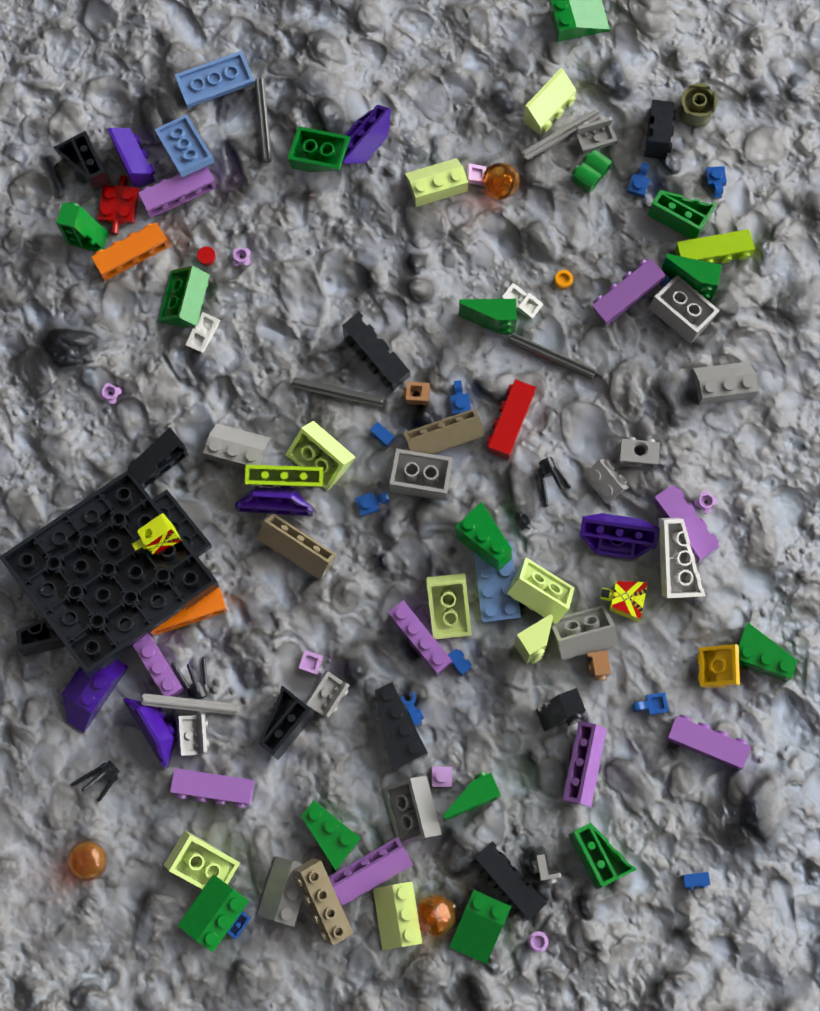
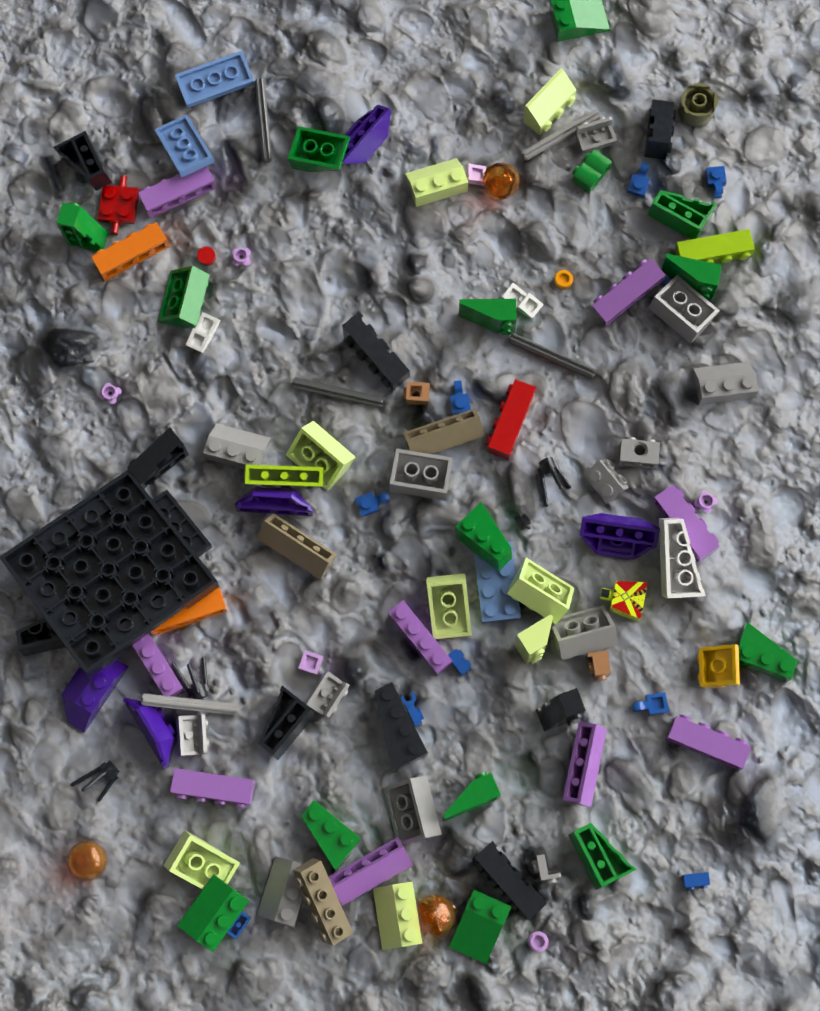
(132, 156): dark purple slope -> none
(156, 535): neon yellow torso -> none
(382, 435): blue piece -> none
(442, 777): lavender plate -> none

